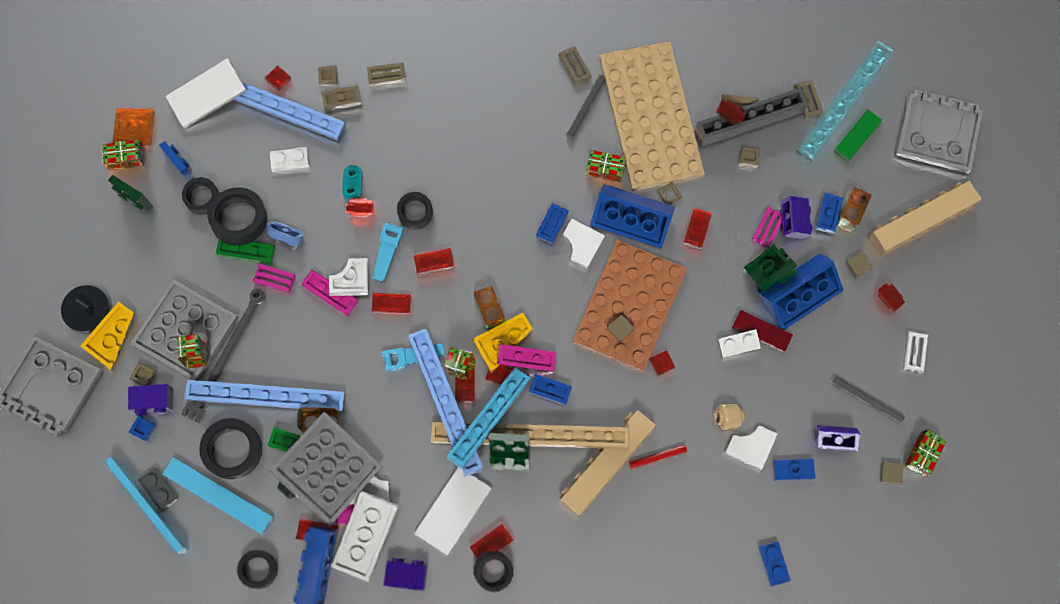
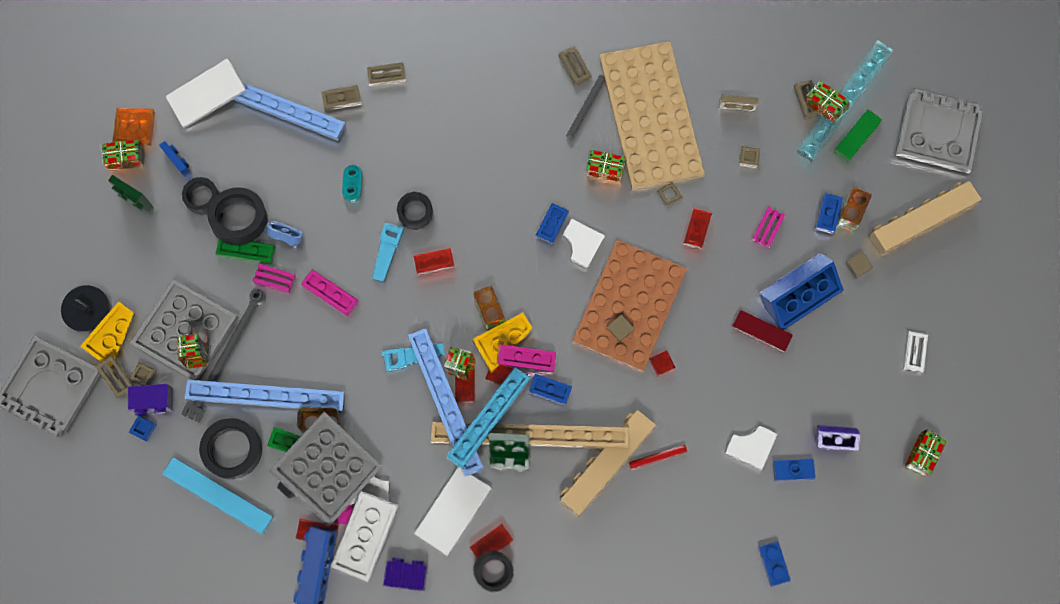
(116, 378): none -> dark tan tile
(146, 505): medium azure tile -> none
(158, 489): dark grey plate -> none
(241, 569): black tyre -> none
(278, 78): clear red plate -> none
(289, 159): white plate -> none
(327, 76): dark tan tile -> none
(351, 280): white tile -> none
(360, 207): clear red brick -> none
(391, 303): clear red plate -> none
(632, 215): blue slope -> none
(729, 416): tan head -> none
(731, 112): clear red brick -> none
(739, 343): white plate -> none
(756, 116): dark grey brick -> none
(771, 267): dark green plate -> none
(796, 217): dark purple brick -> none
(827, 102): none -> piece
(868, 399): dark grey bar -> none
(890, 297): clear red brick -> none
(892, 473): dark tan tile -> none

